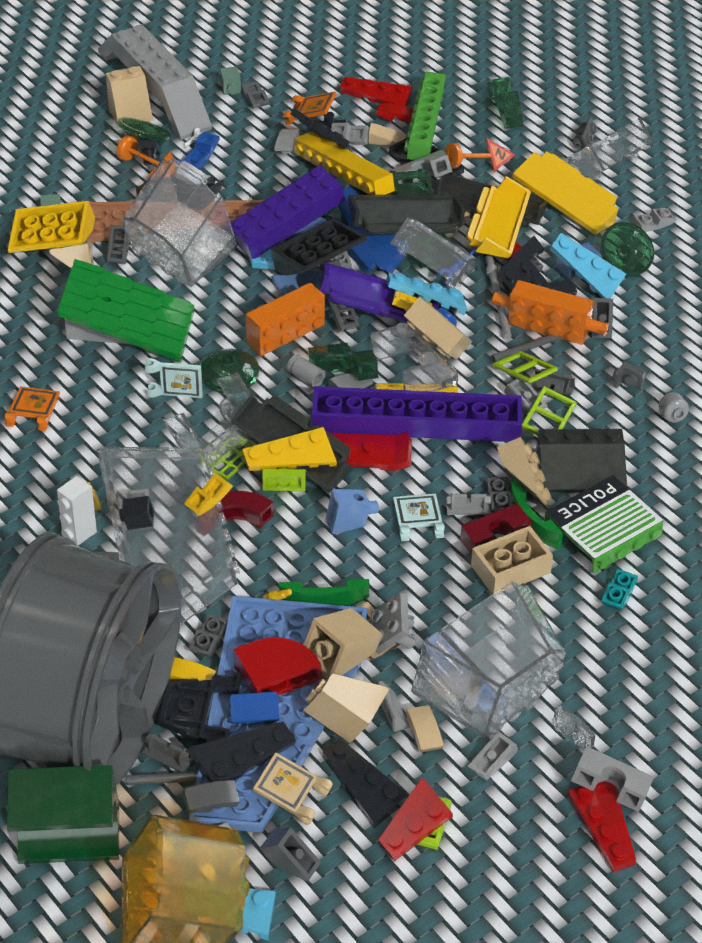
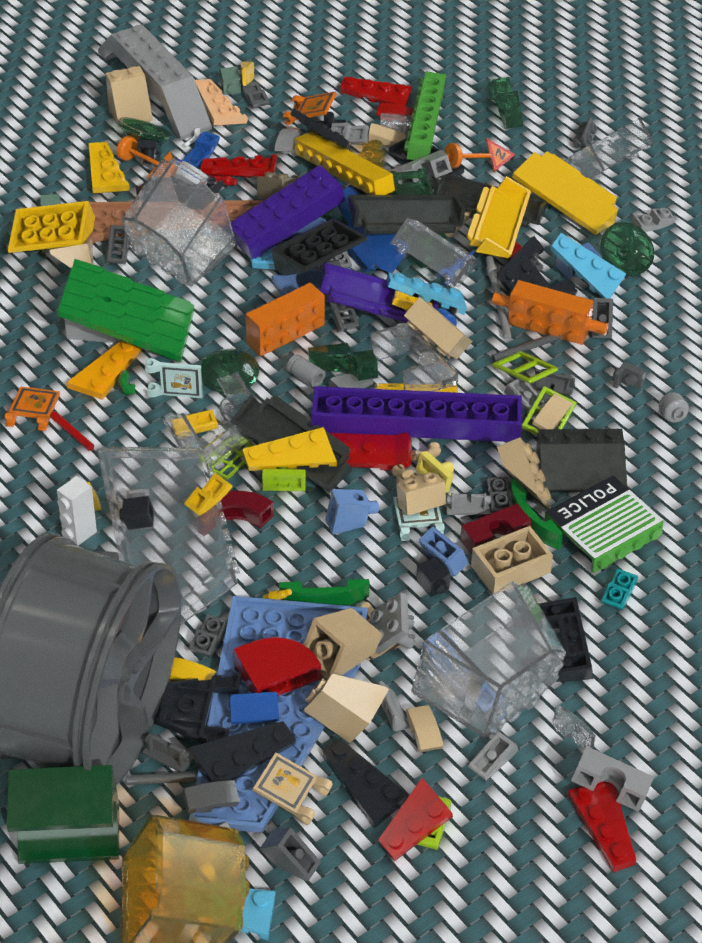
(72, 431): none -> red bar
(104, 372): none -> light orange wing
(105, 170): none -> yellow wing
(124, 384): none -> green arm
(203, 421): none -> yellow plate
(217, 105): none -> light nougat wing
(228, 180): none -> red piece
(239, 166): none -> red wing
(247, 72): none -> yellow slope
(271, 184): none -> dark tan brick
(373, 152): none -> clear yellow brick
(396, 121): none -> clear piece
(418, 491): none -> tan brick
(430, 464): none -> light yellow tile
(433, 577): none -> black brick
(434, 450): none -> tan arm
(447, 552): none -> medium blue brick
(552, 412): none -> tan slope
(566, 616): none -> black wedge

